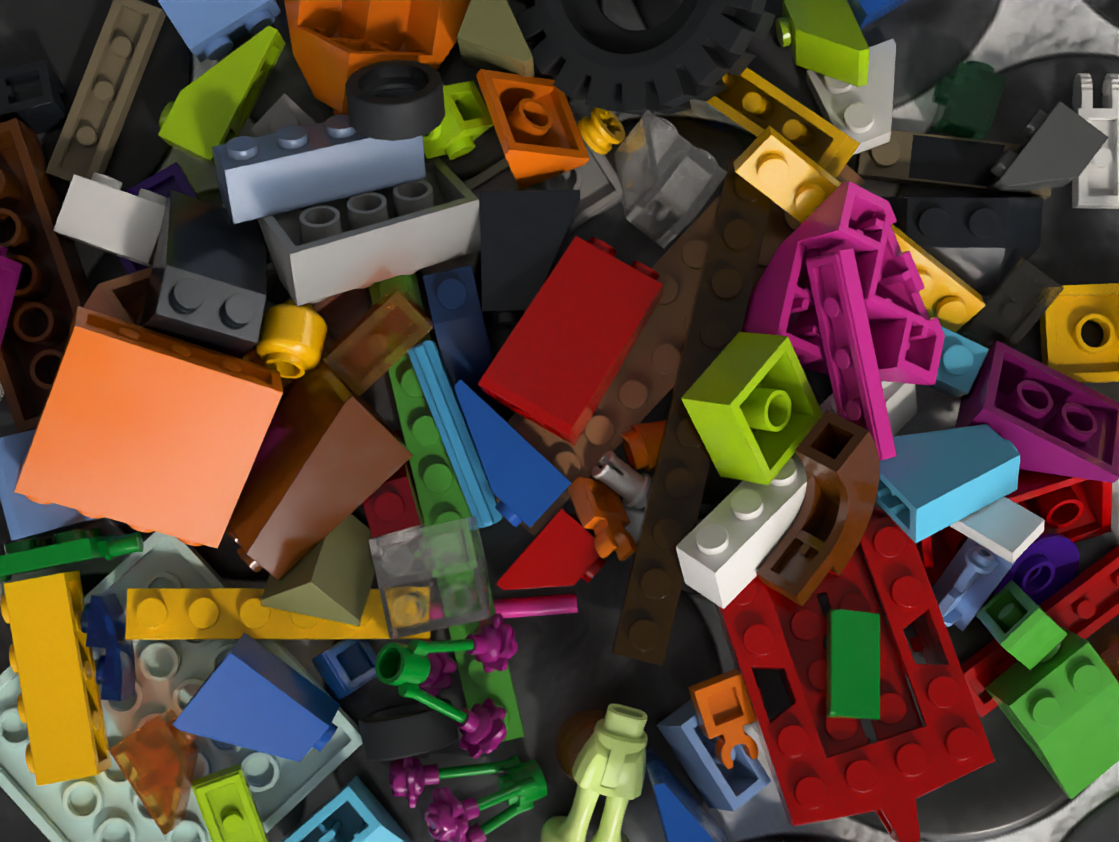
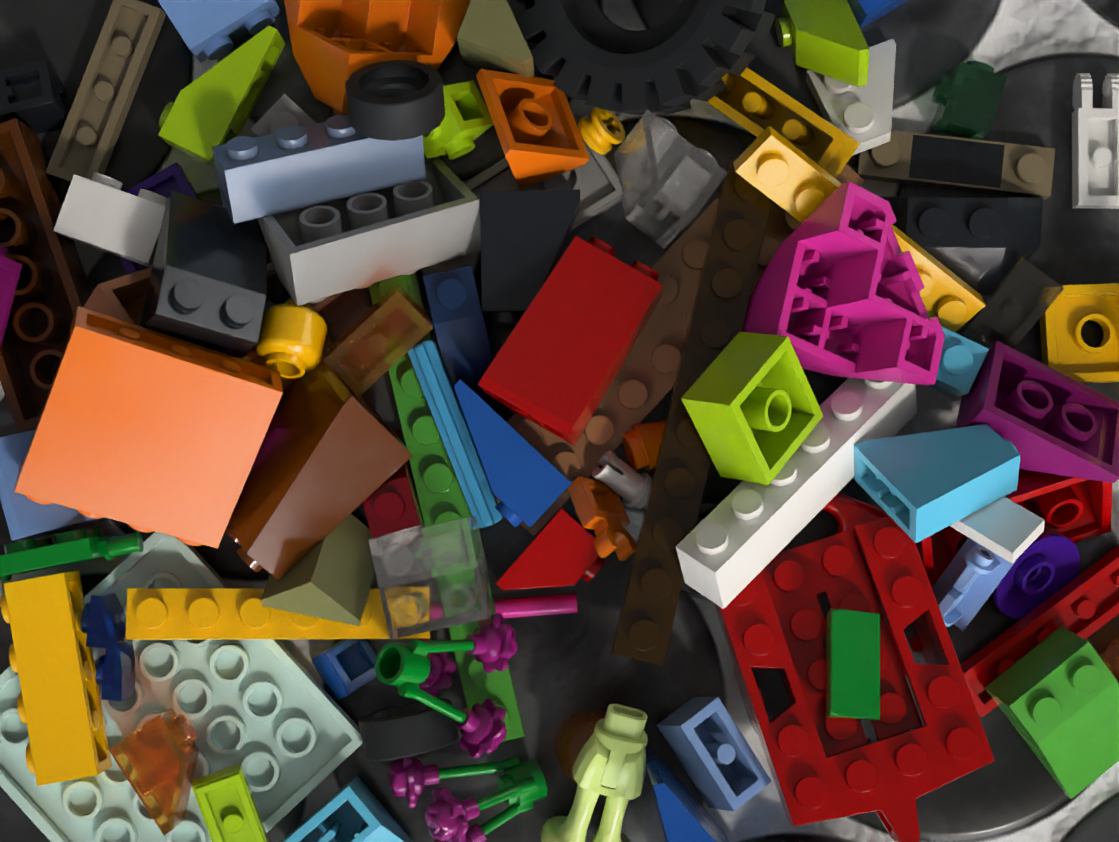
(260, 705): blue slope -> none
(722, 712): orange plate -> none
(836, 509): reddish brown arch -> none
(850, 346): dark pink tile -> none
(1021, 626): bright green slope -> none
(1051, 156): dark grey slope -> none

